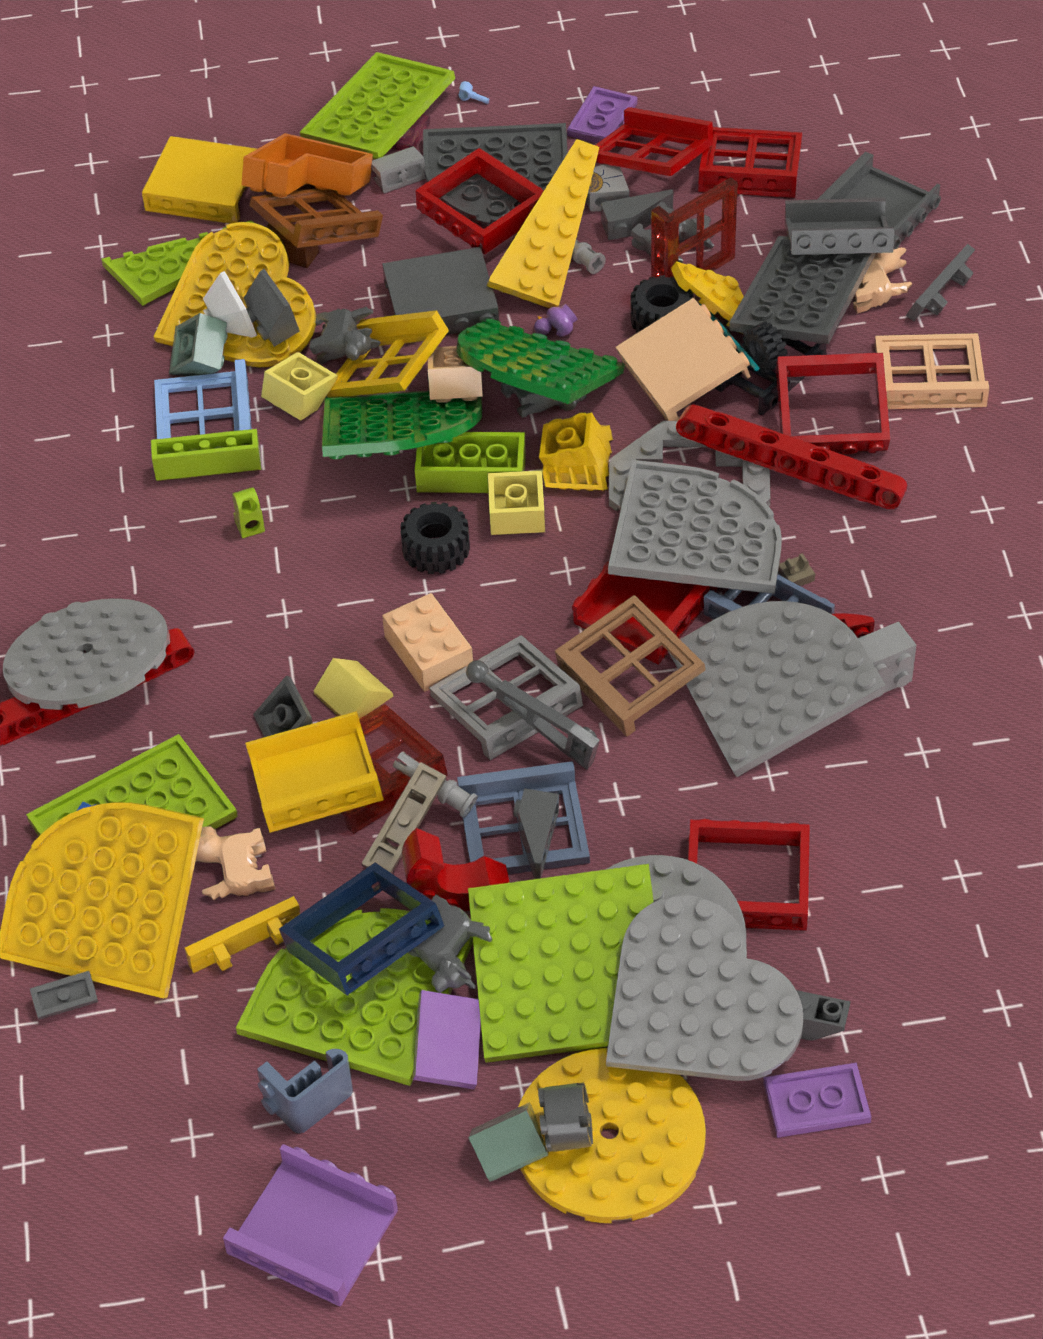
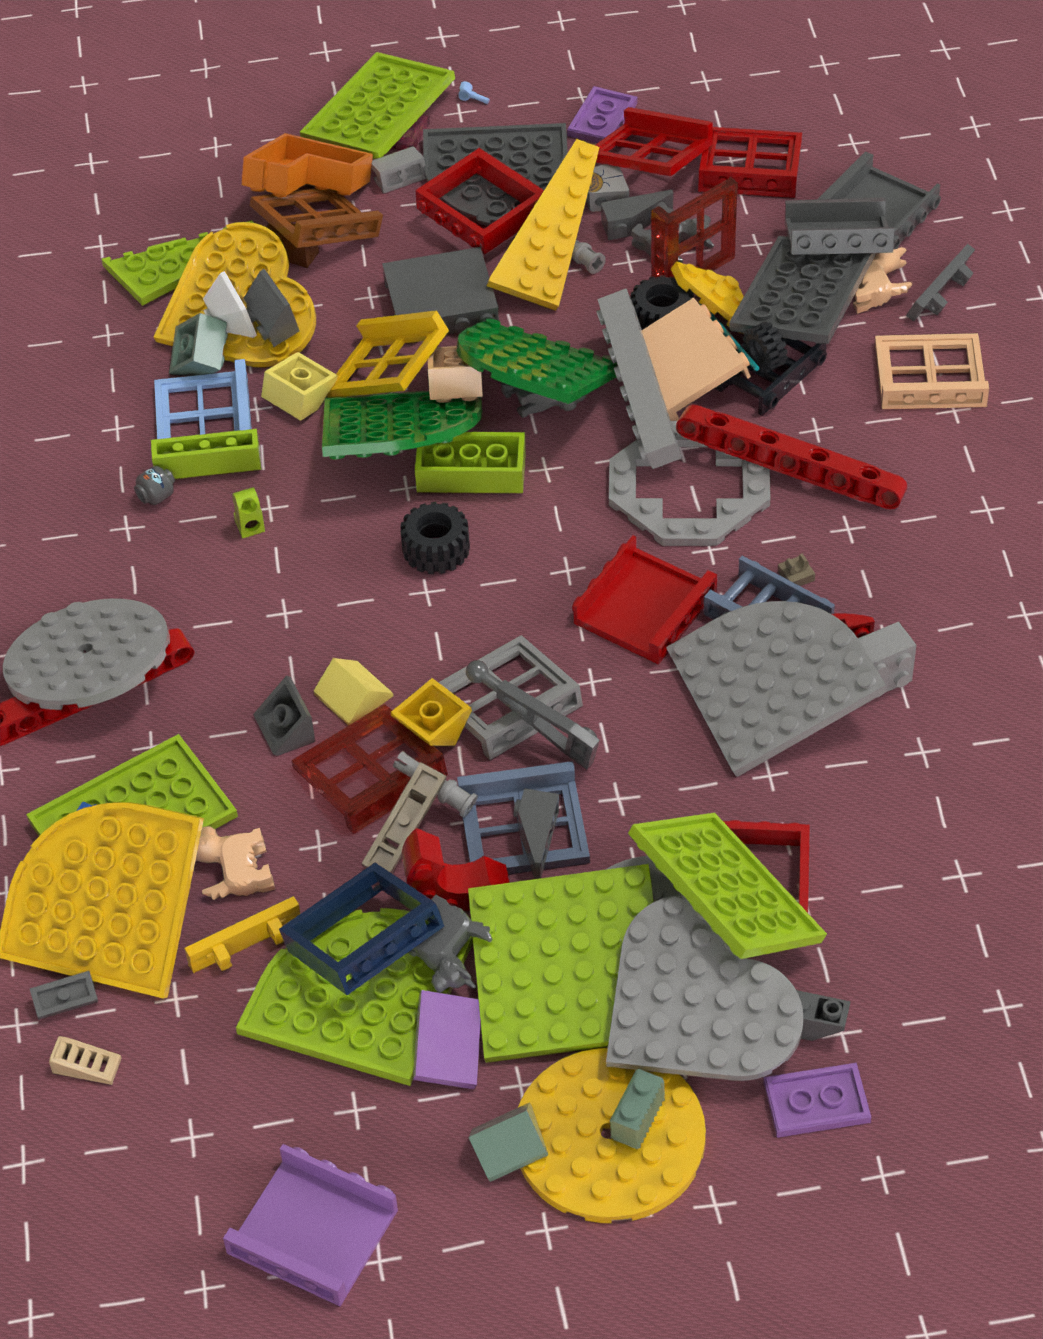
(86, 1052): none -> tan slope
(154, 485): none -> dark grey head
(197, 180): yellow panel -> none
(308, 1094): sand blue piece -> none
(313, 771): yellow panel -> none
(341, 335): dark grey animal -> none
(427, 641): light nougat brick -> none
(434, 714): none -> yellow slope
(516, 502): light yellow brick -> none
(560, 318): medium lavender animal -> none
(565, 1117): dark grey brick -> none
(575, 453): yellow slope -> none
(597, 685): medium nougat window -> none
(637, 1109): none -> sand green brick
(639, 379): none -> light grey brick
(695, 530): light grey plate -> none
(727, 885): none -> lime plate
(836, 365): red window -> none

